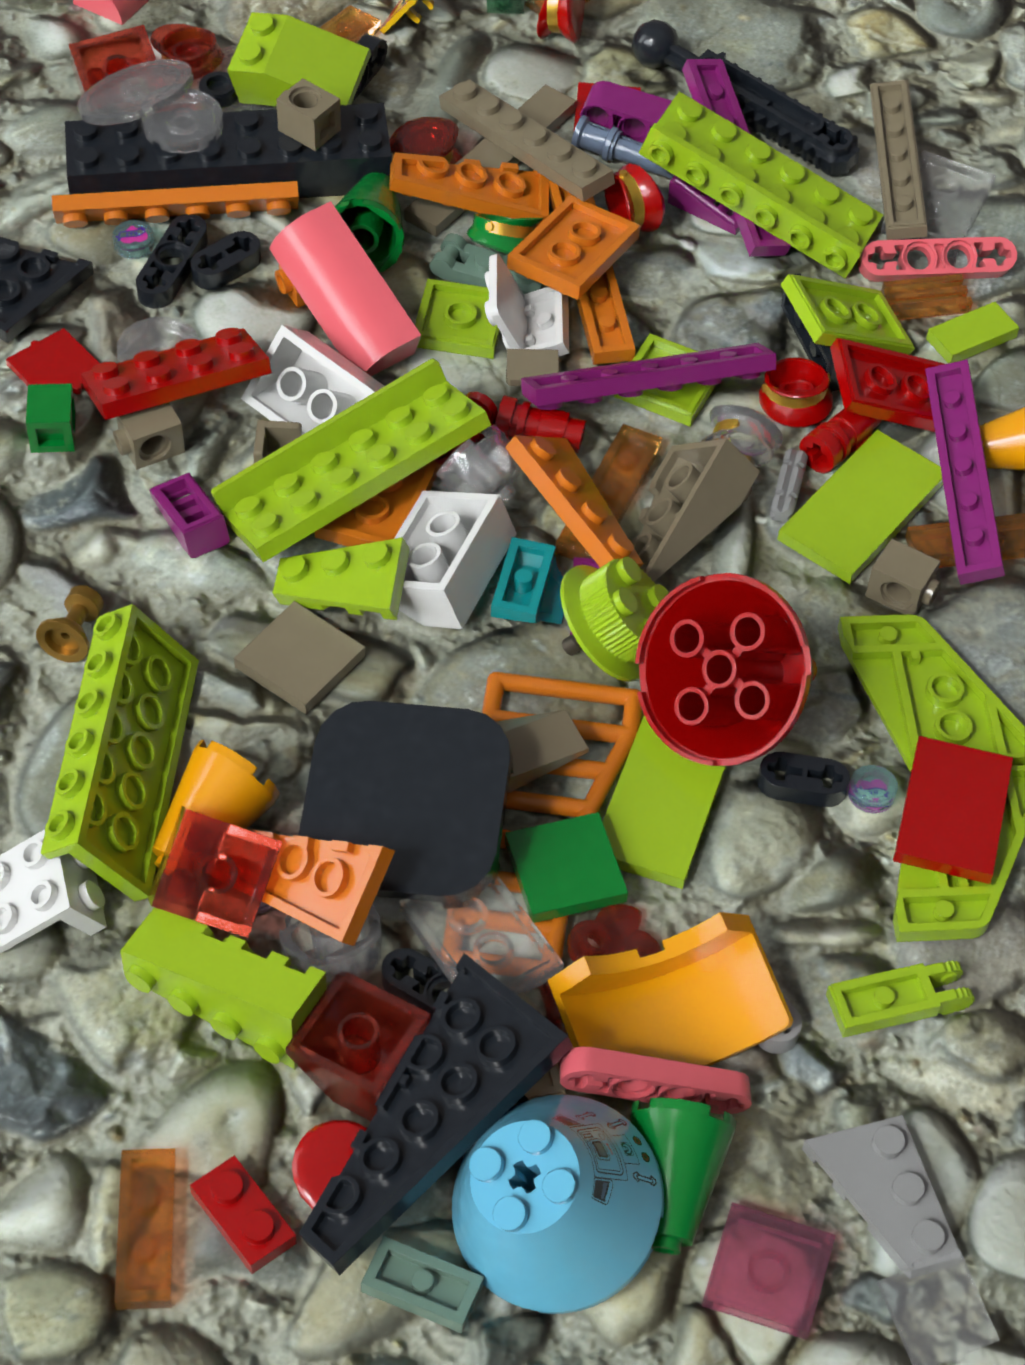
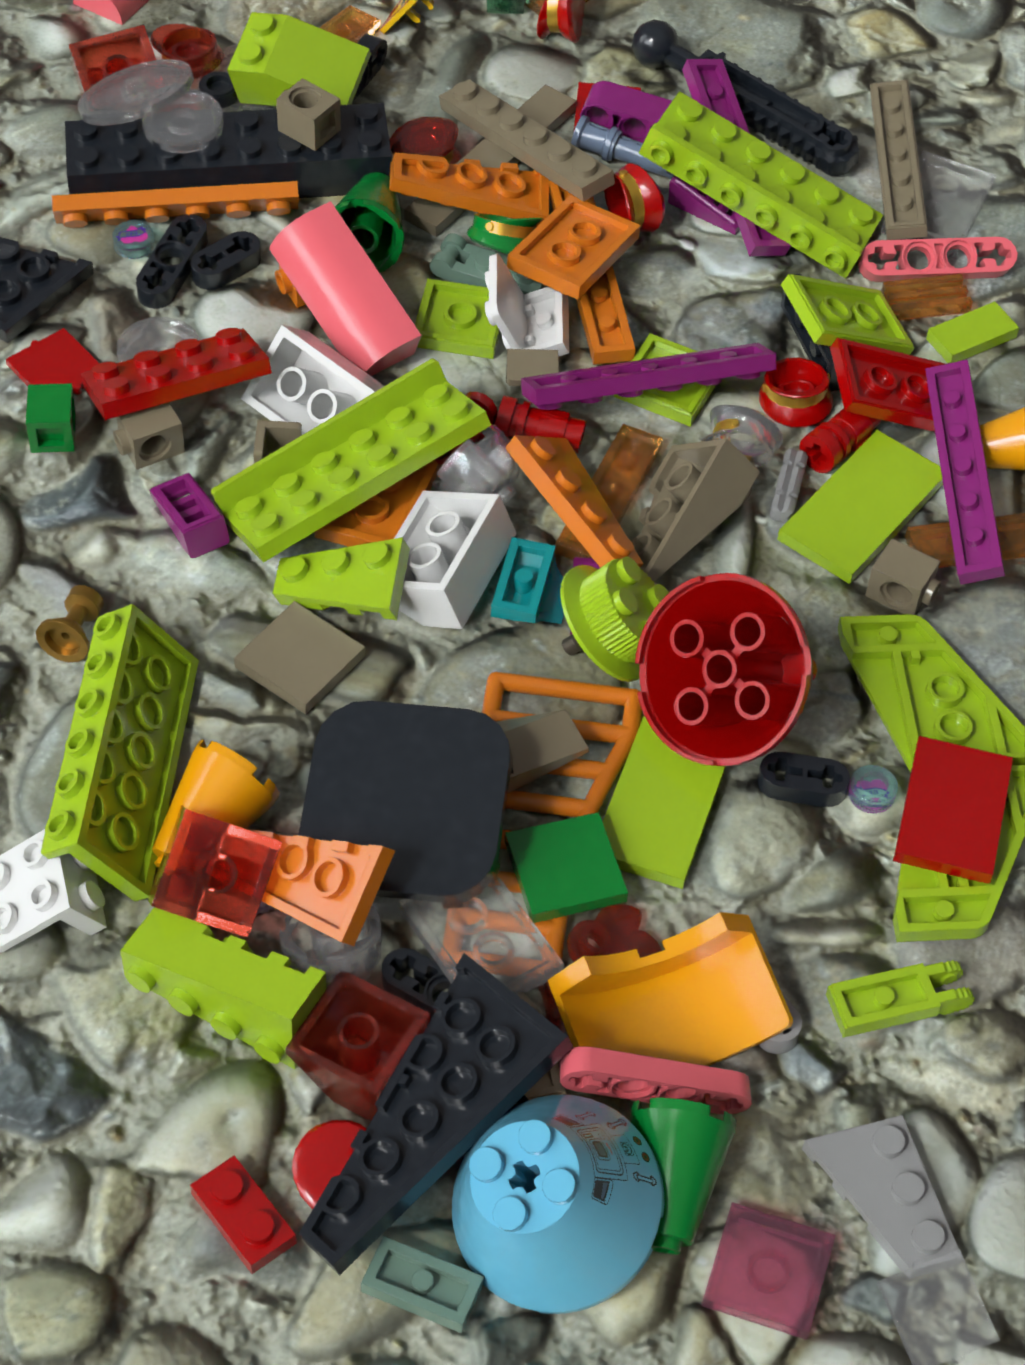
(146, 1229): clear orange tile -> none

